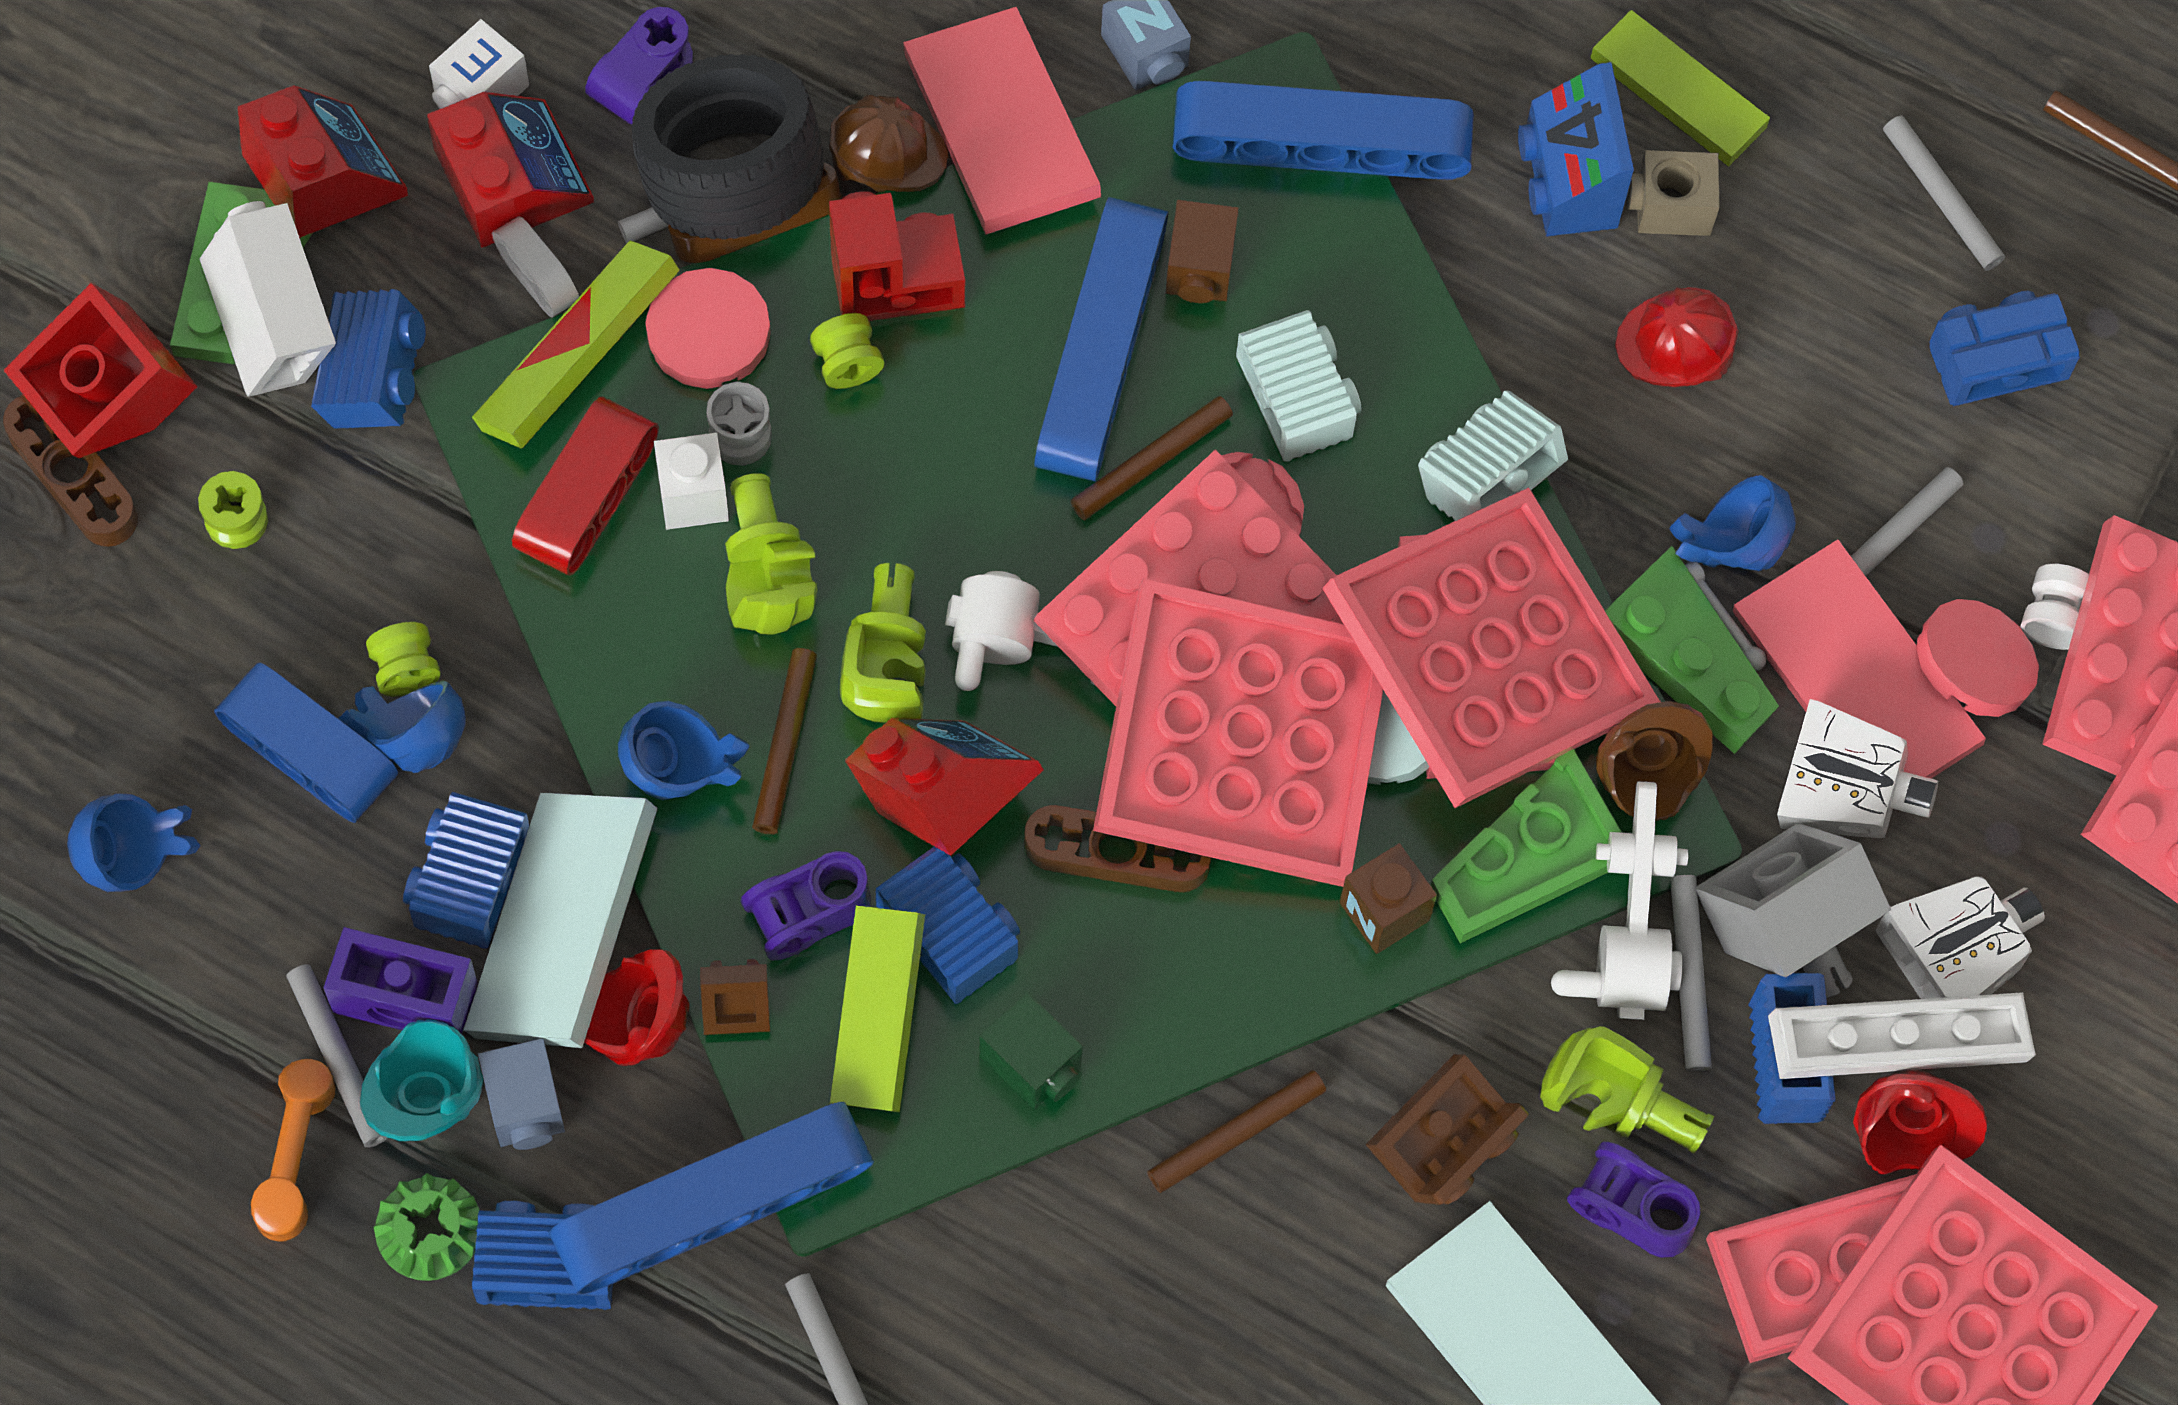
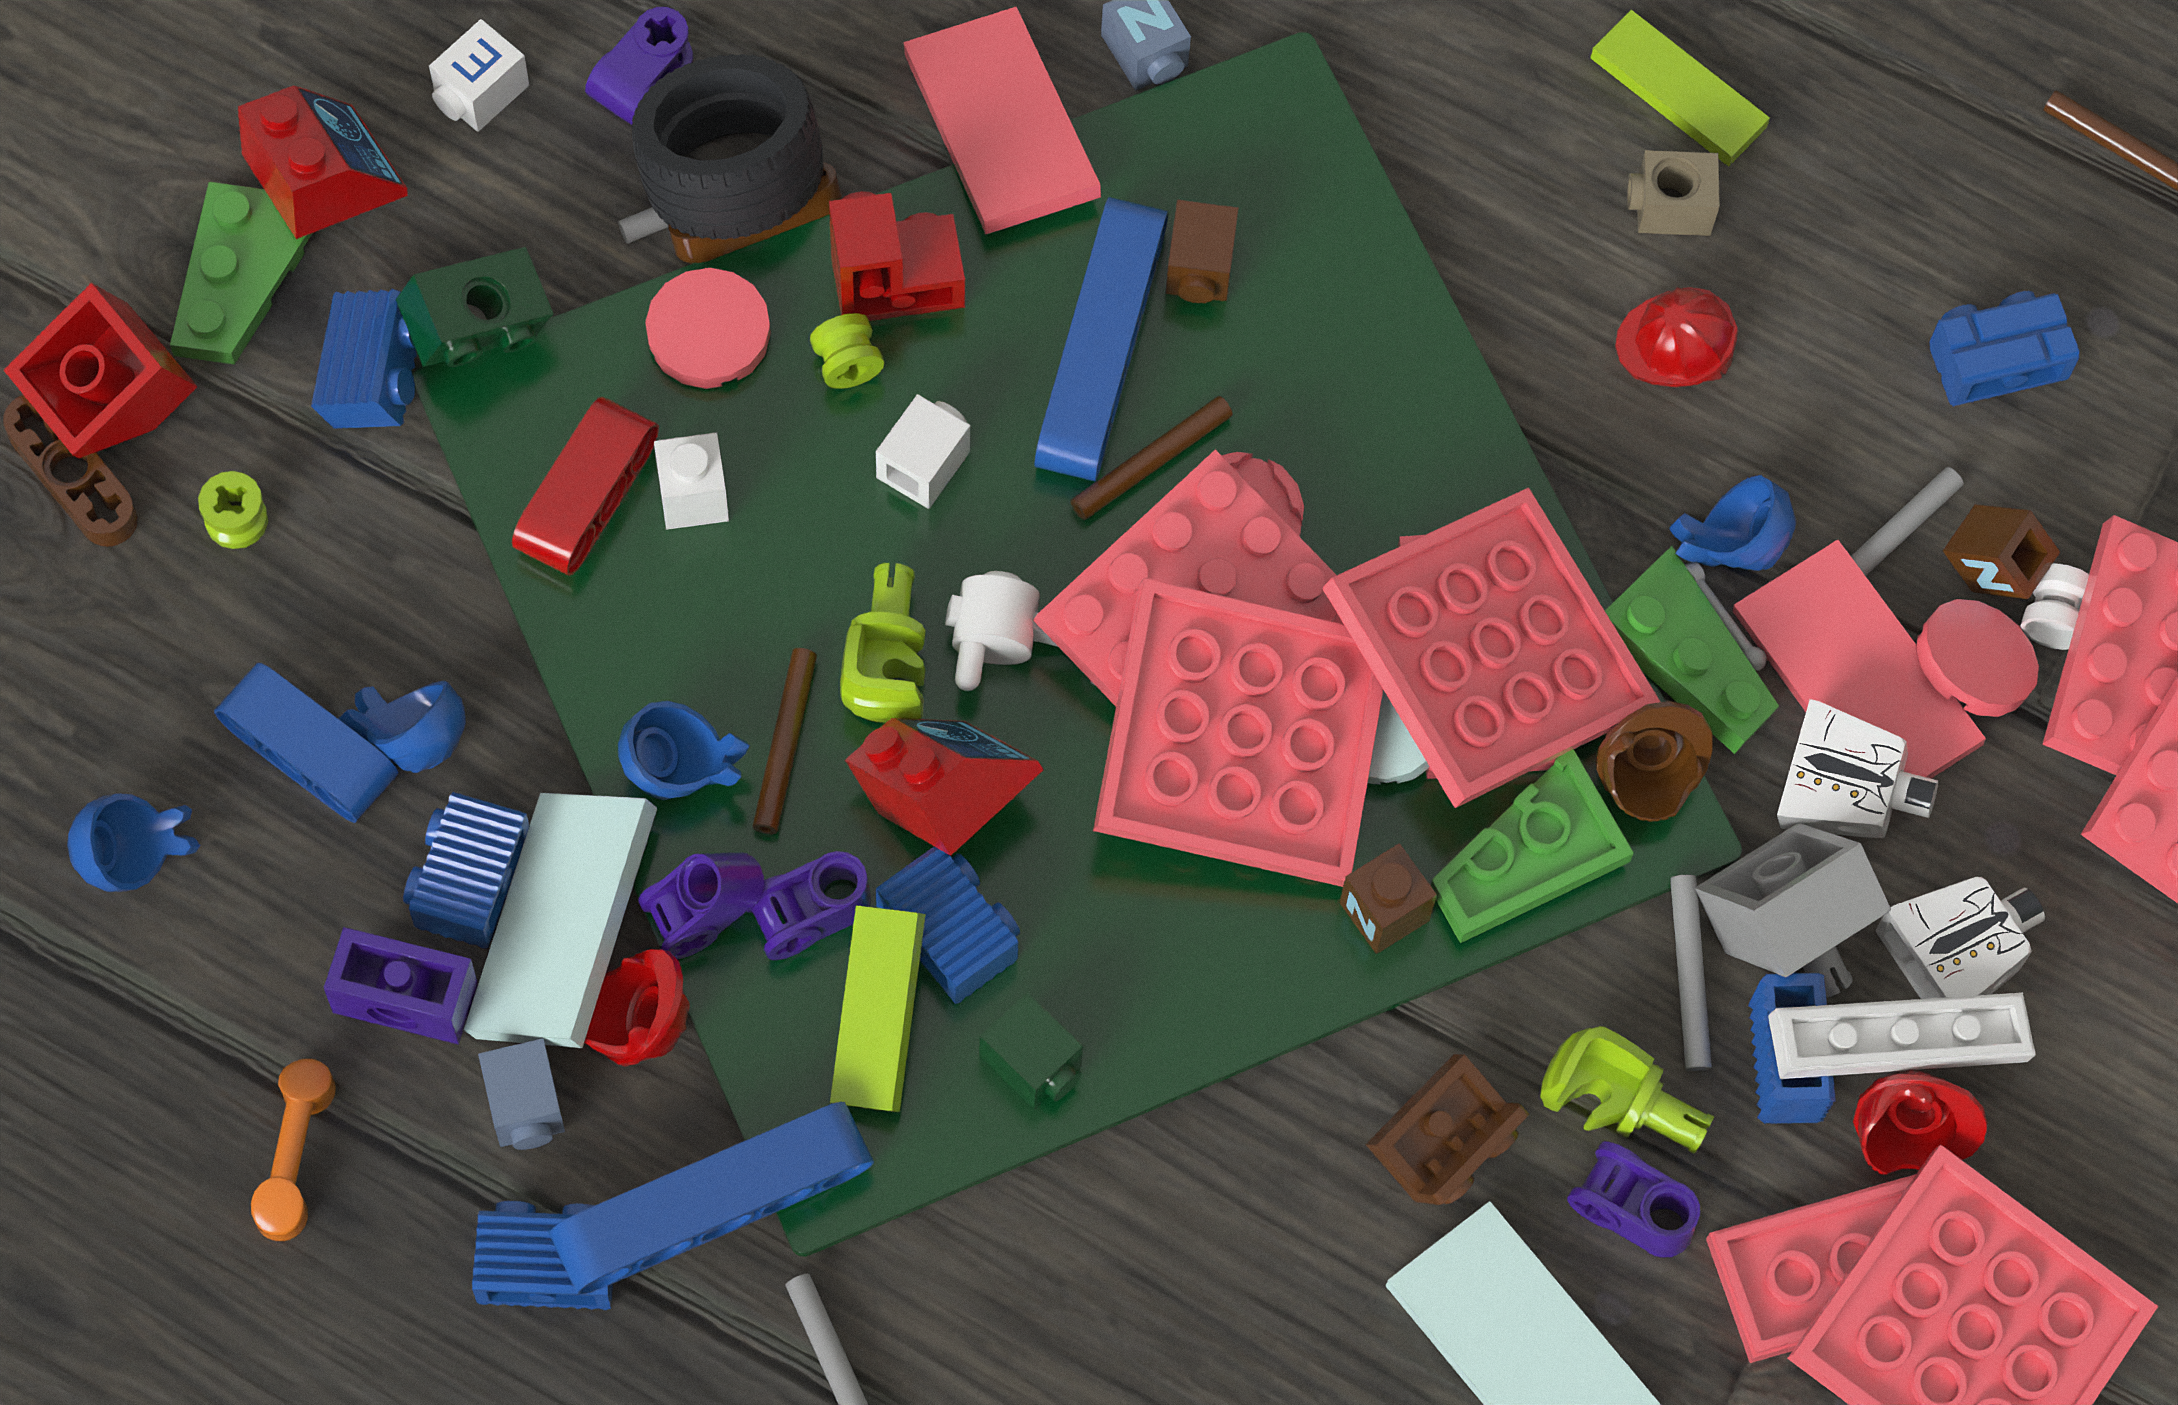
(266, 298): white brick -> none
(332, 1047): light grey piece -> none
(402, 658): lime wheel -> none
(421, 1083): teal piece -> none
(436, 1255): bright green gear -> none
(498, 285): none -> dark green brick
(507, 161): red slope -> none
(535, 266): light grey beam -> none
(575, 344): lime tile -> none
(702, 899): none -> dark purple piece
(735, 998): reddish brown tile -> none
(740, 408): light grey wheel -> none
(769, 565): lime piece -> none
(886, 146): reddish brown piece -> none
(923, 450): none -> white brick
(1067, 858): reddish brown beam -> none
(1236, 1131): reddish brown piece -> none
(1298, 384): light aqua brick -> none
(1323, 130): blue beam -> none
(1492, 457): light aqua brick -> none
(1578, 154): blue slope -> none
(1633, 961): white piece -> none
(1944, 193): light grey piece -> none
(2001, 551): none -> reddish brown brick

